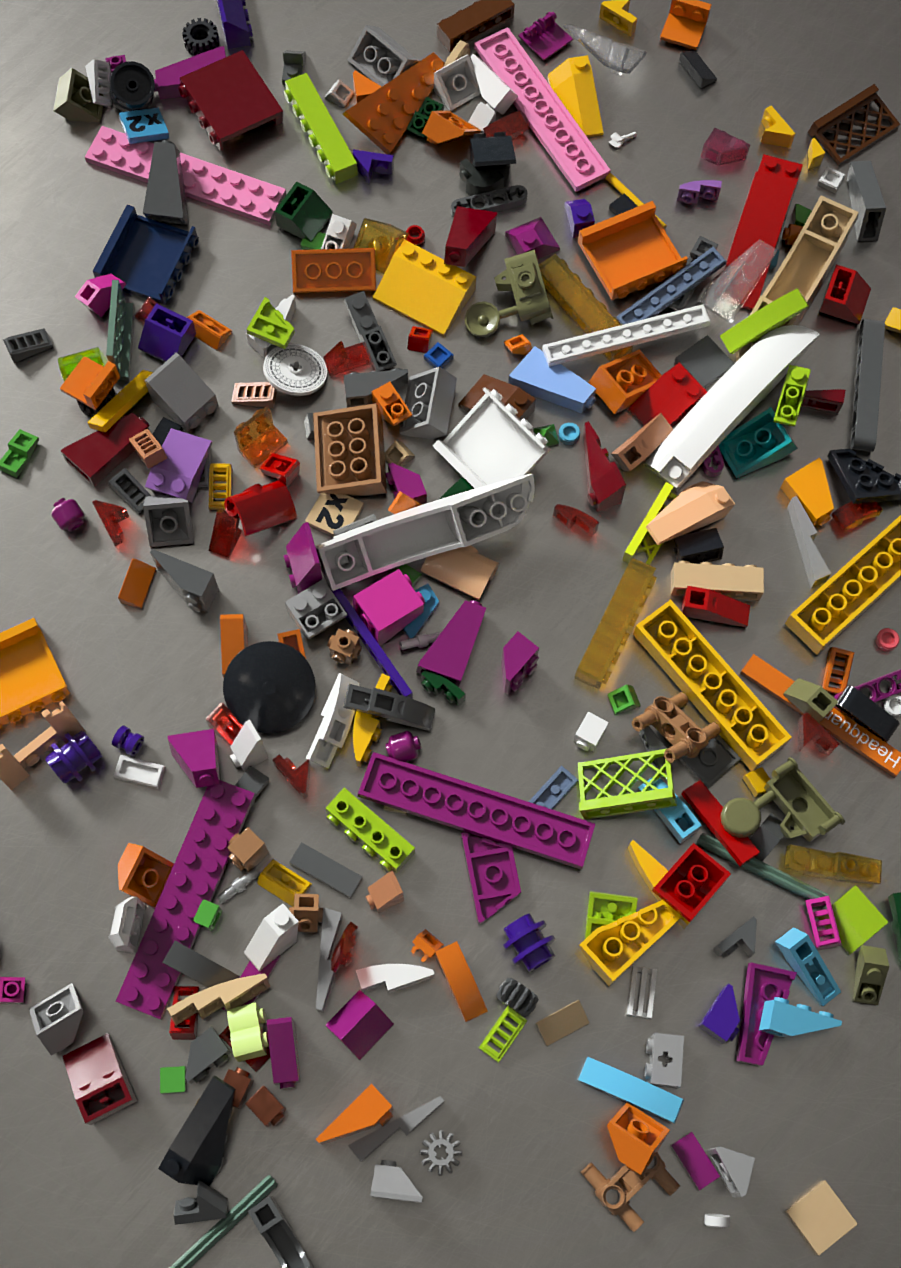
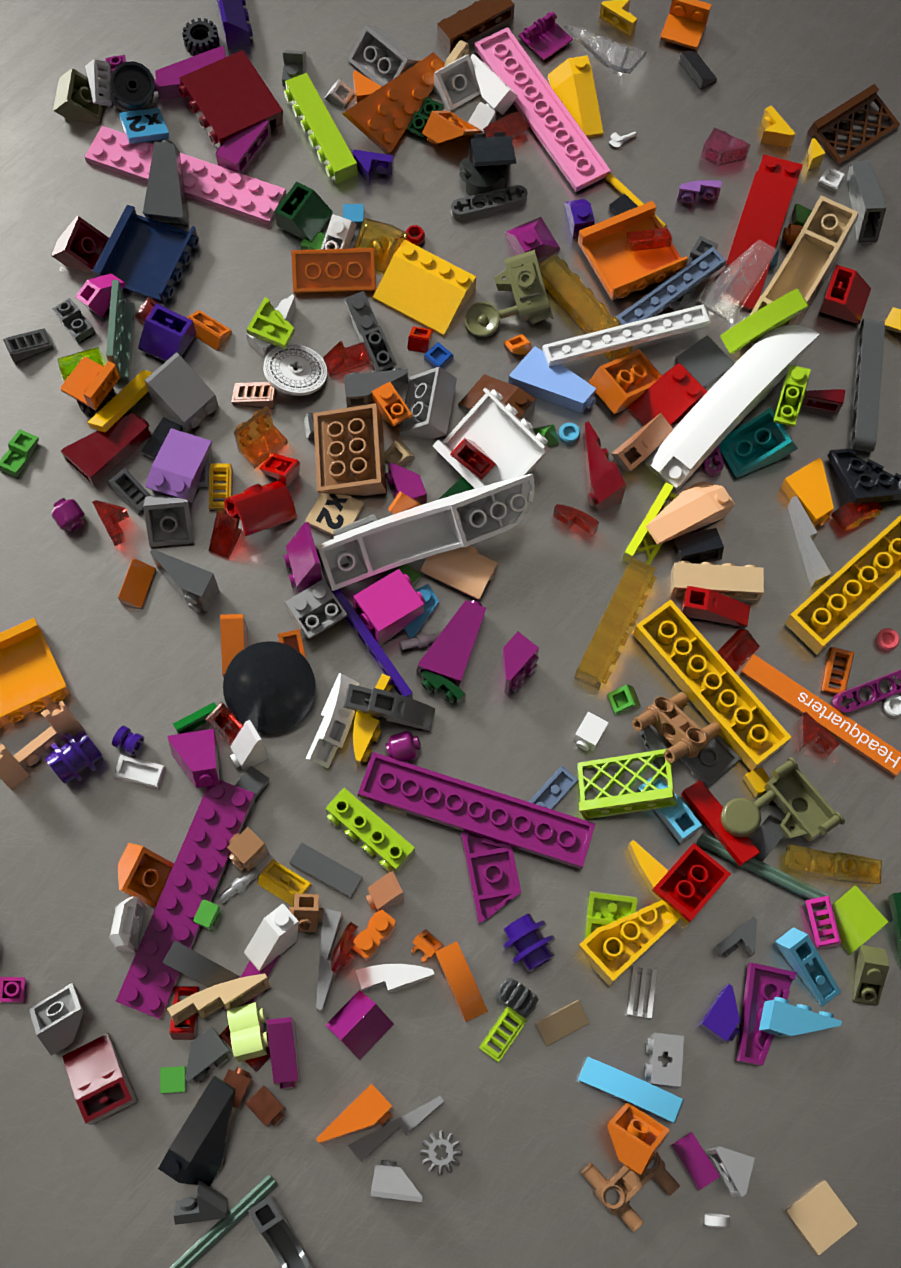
(73, 320): none -> dark grey slope
(80, 246): none -> dark red slope
(145, 451): nougat slope -> none
(194, 720): none -> green tile
(241, 148): none -> magenta slope
(299, 778): clear red slope -> none
(347, 652): medium nougat brick -> none
(354, 212): none -> dark azure tile
(378, 931): none -> orange brick
(468, 234): dark red slope -> none
(473, 458): none -> red slope
(649, 239): none -> clear red slope
(738, 649): none -> clear red slope
(810, 699): olive slope -> none
(867, 713): black beam -> none

